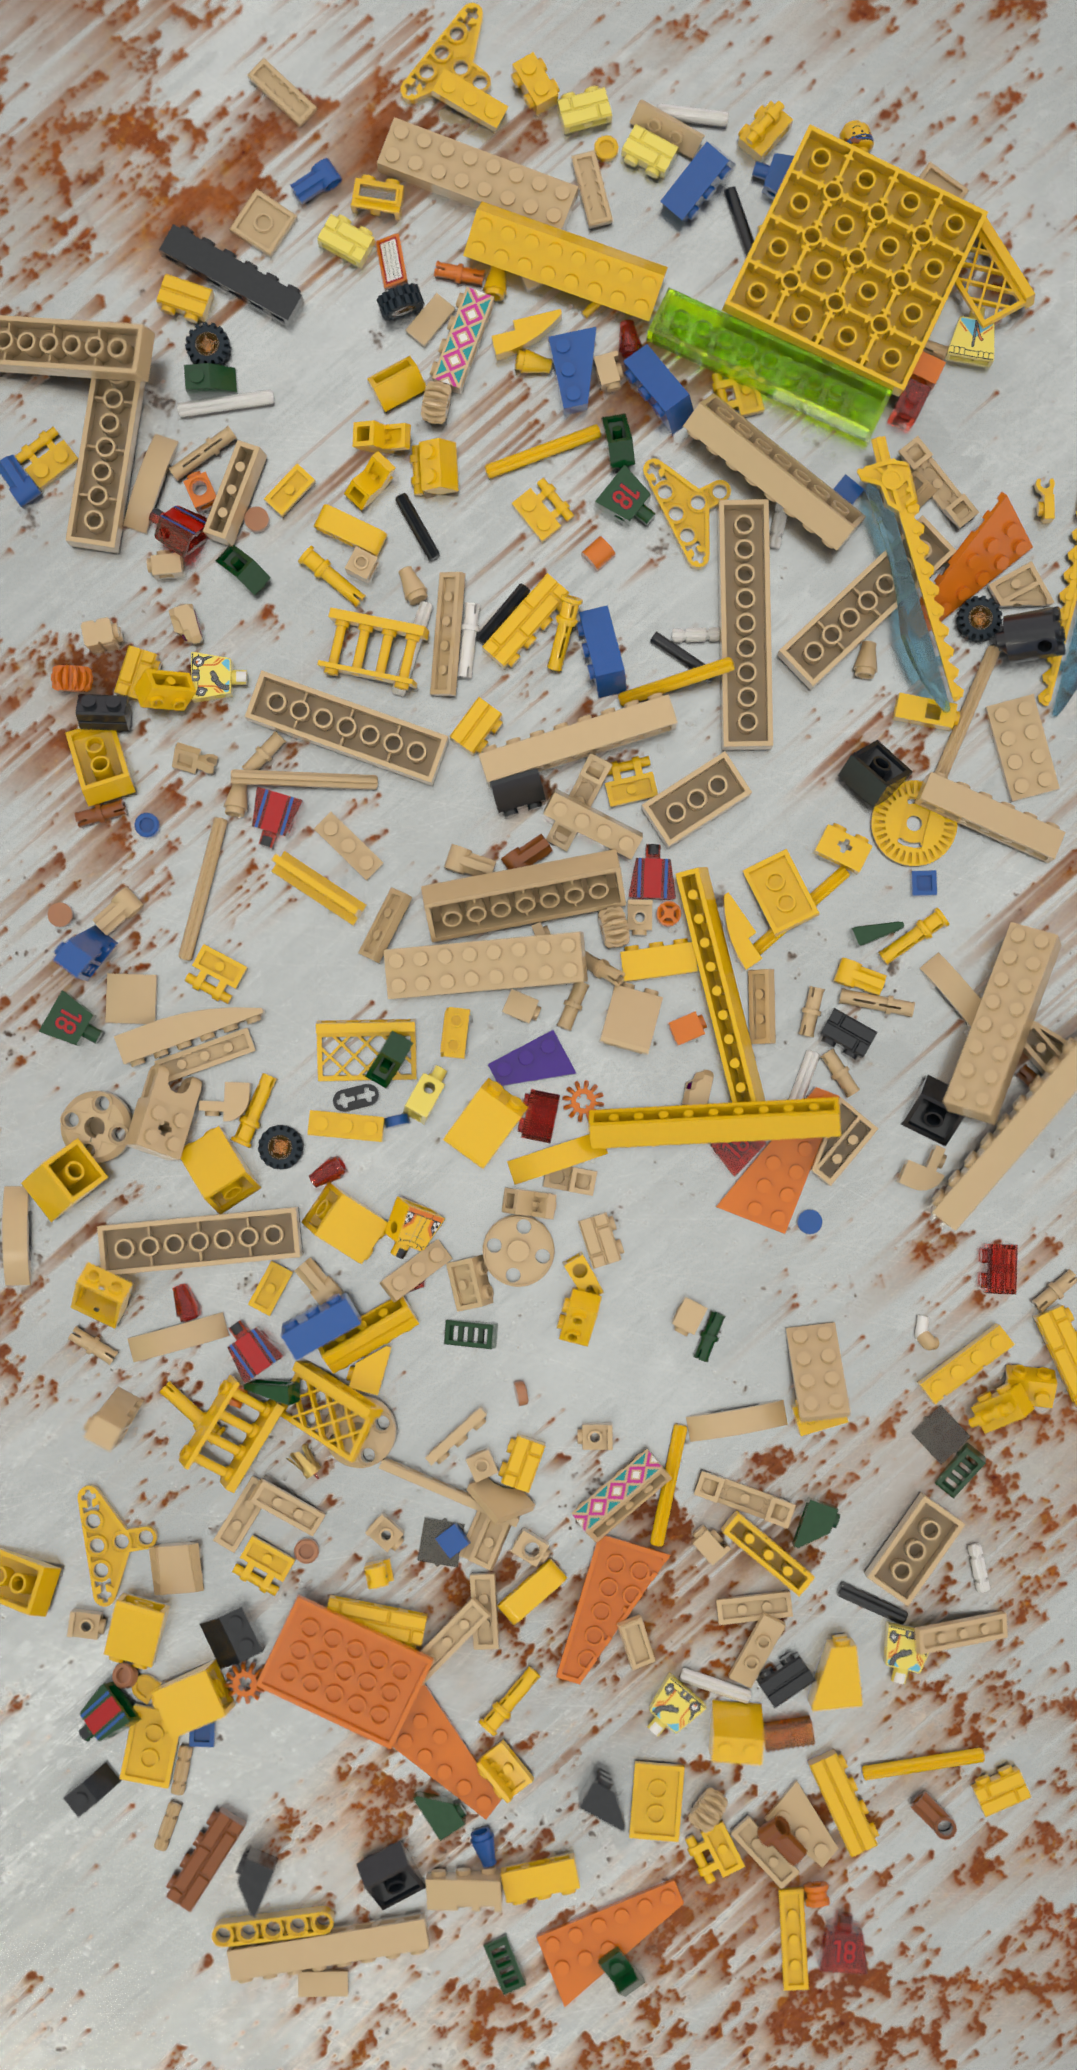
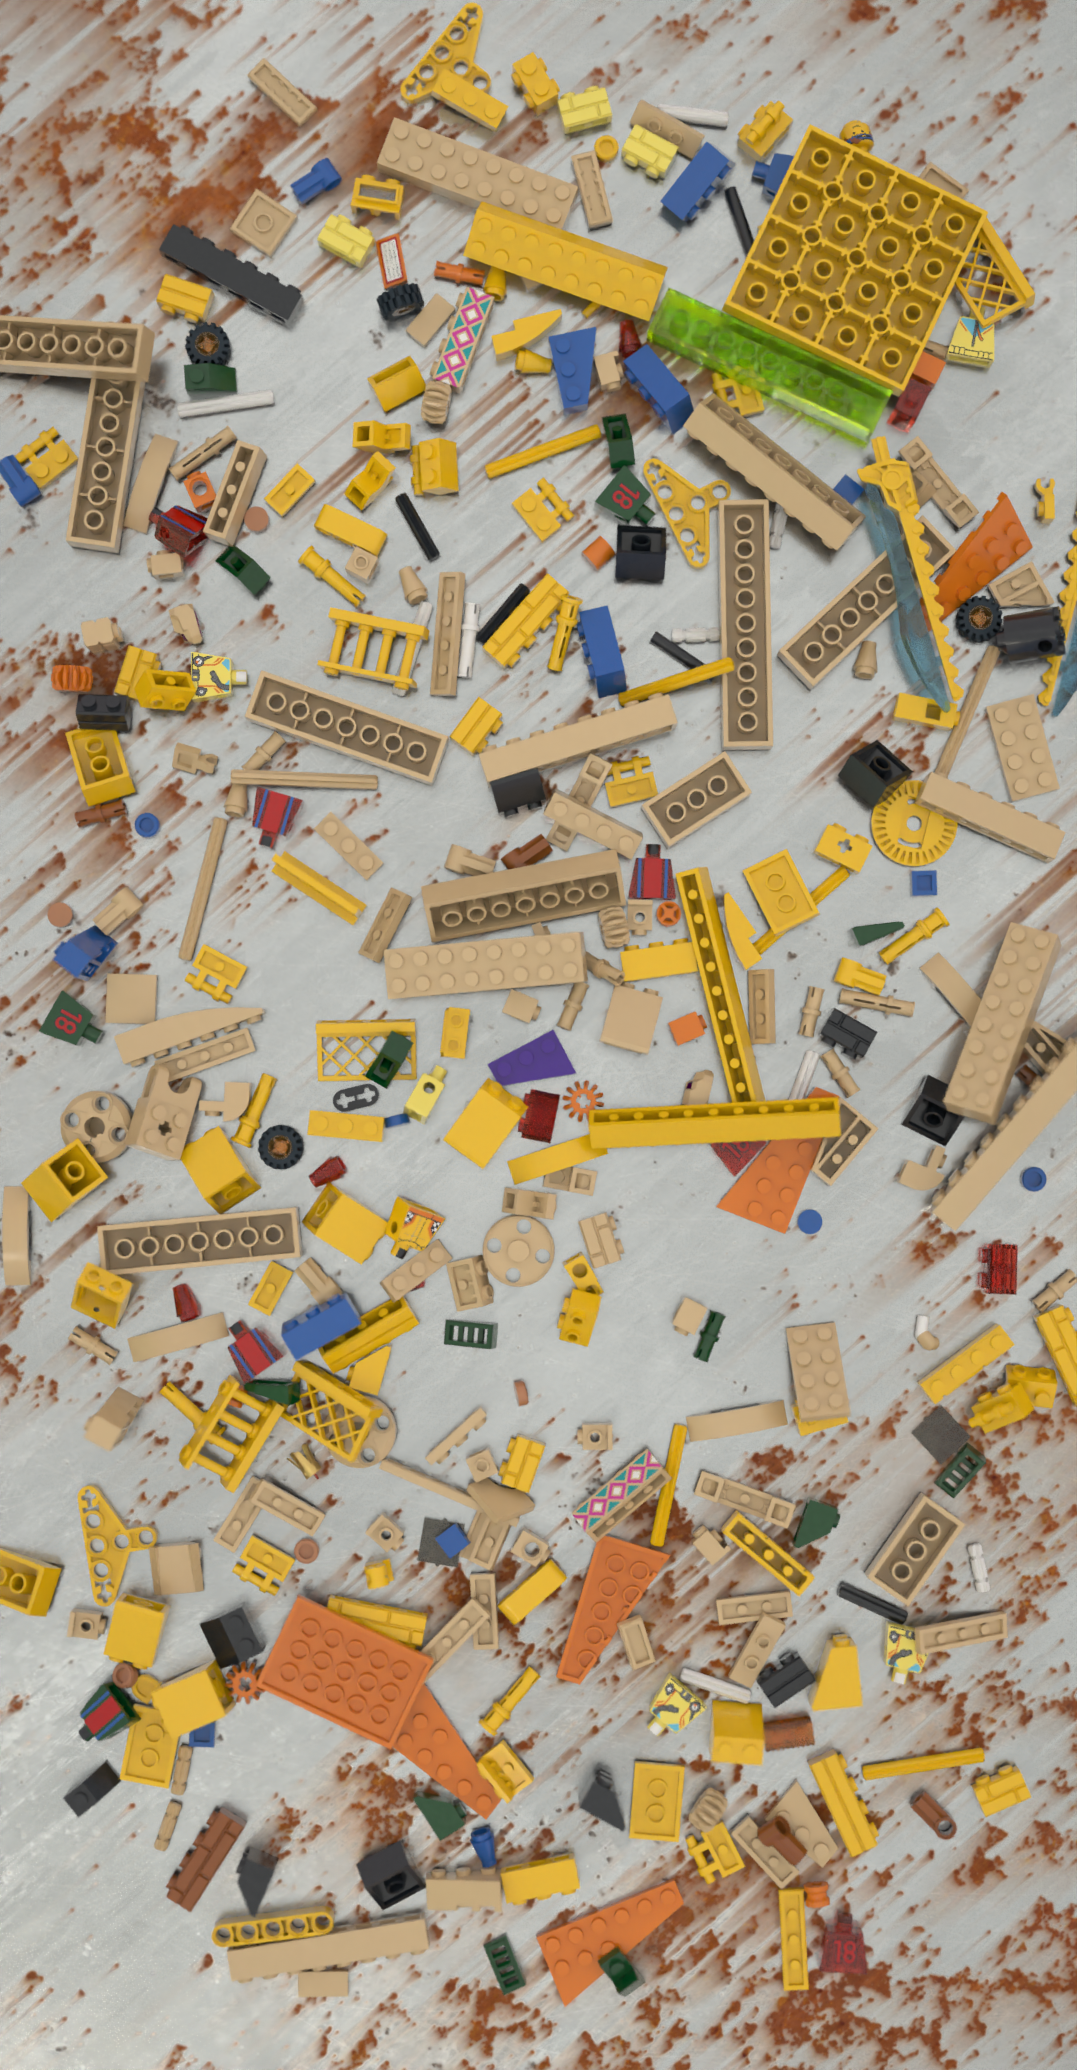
(640, 552): none -> black slope
(1033, 1179): none -> blue tile

